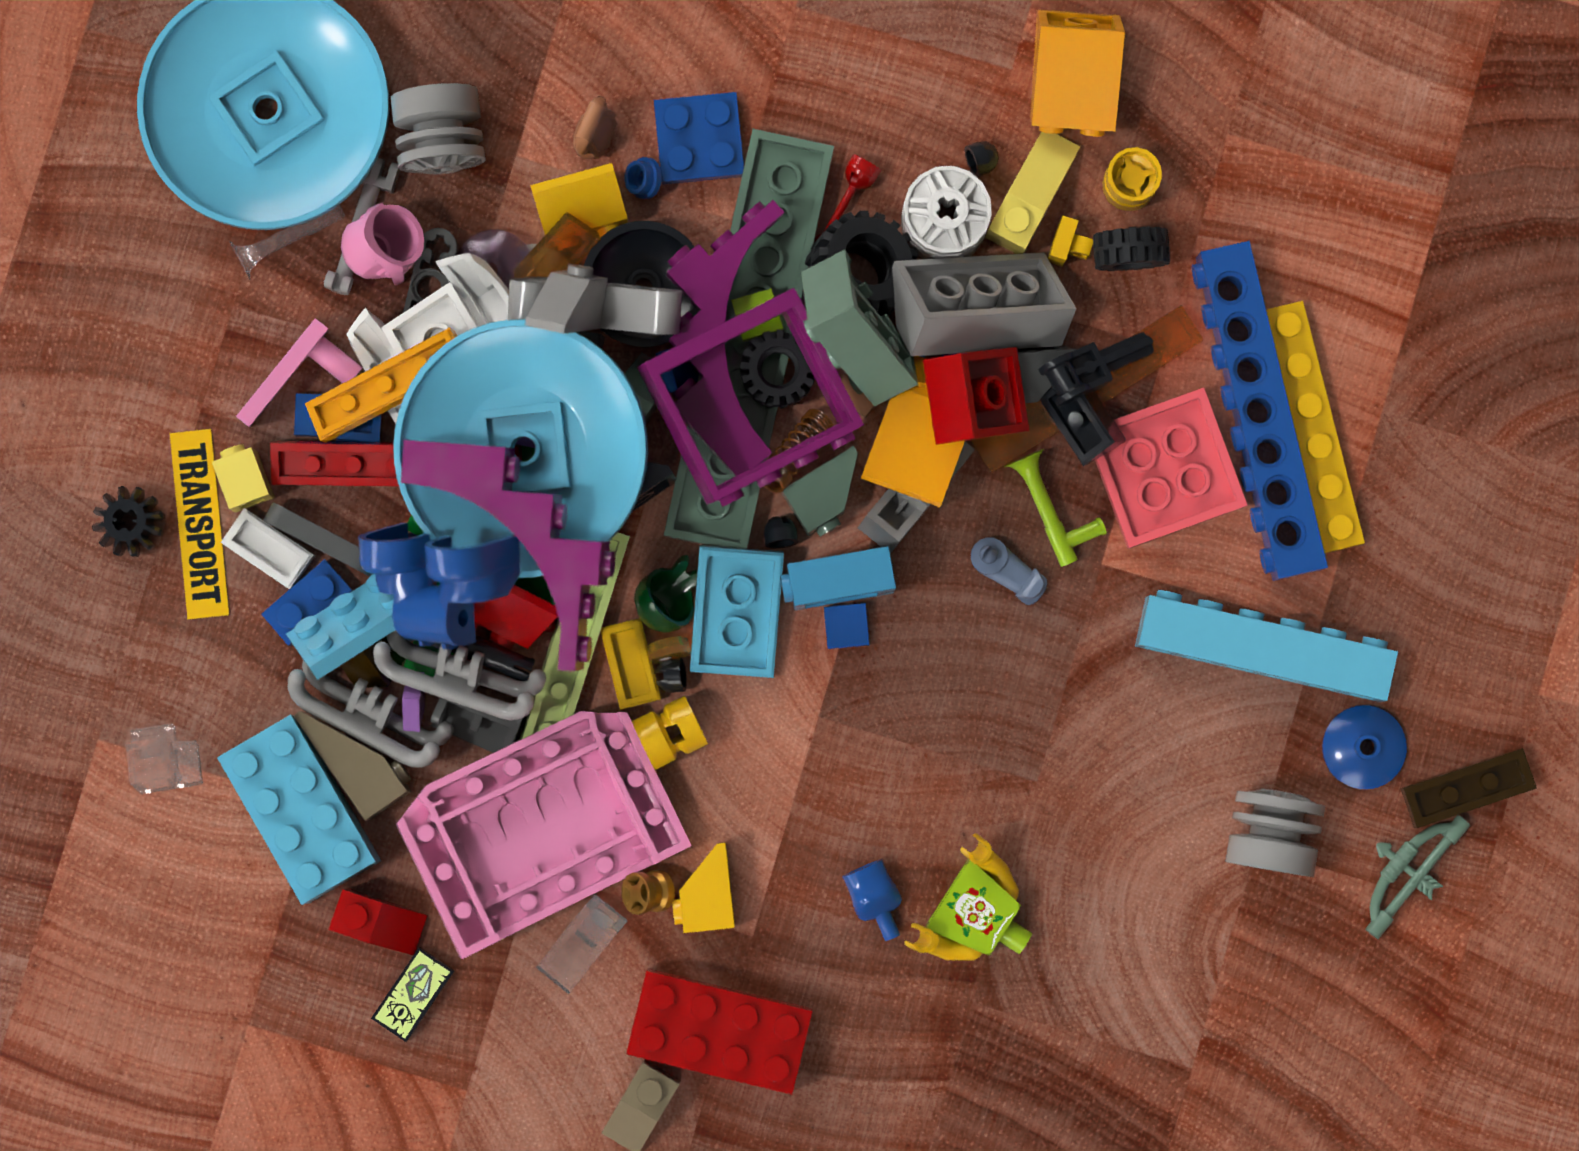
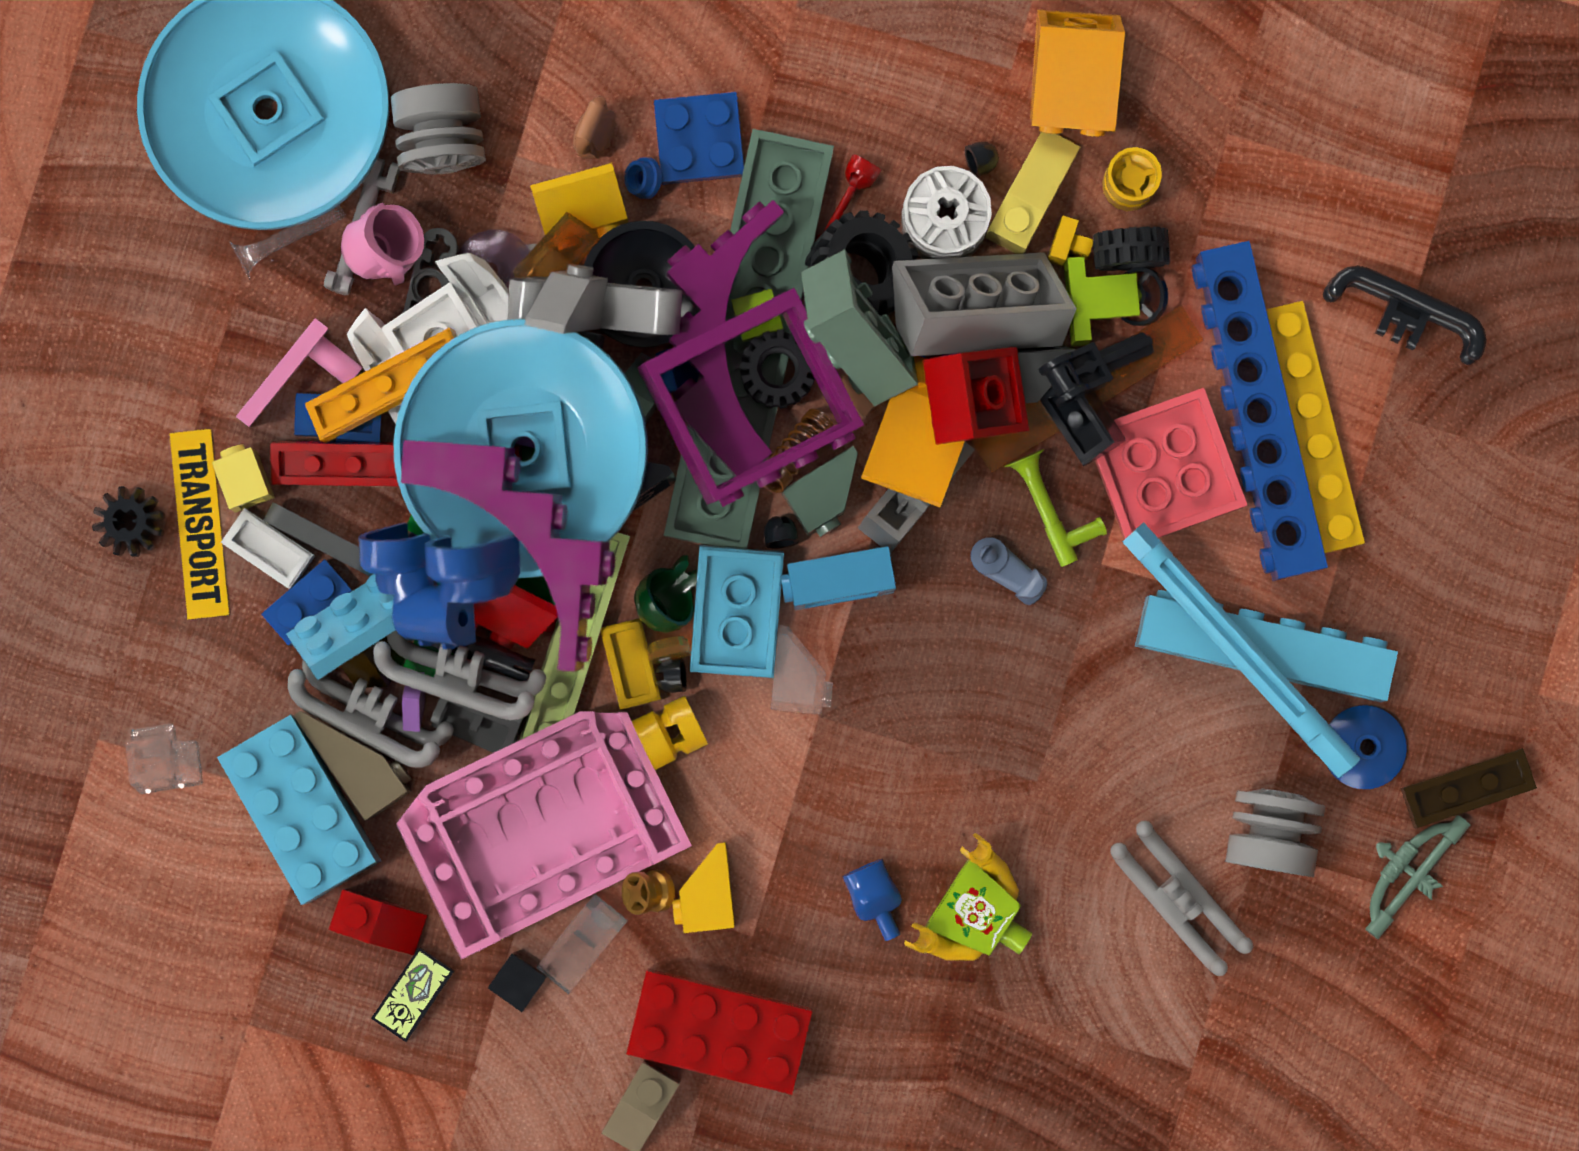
(517, 982): none -> black tile
(798, 678): none -> clear slope
(846, 626): blue tile -> none
(1109, 298): none -> lime piece
(1180, 899): none -> light grey piece
(1241, 650): none -> medium azure piece
(1410, 310): none -> black piece

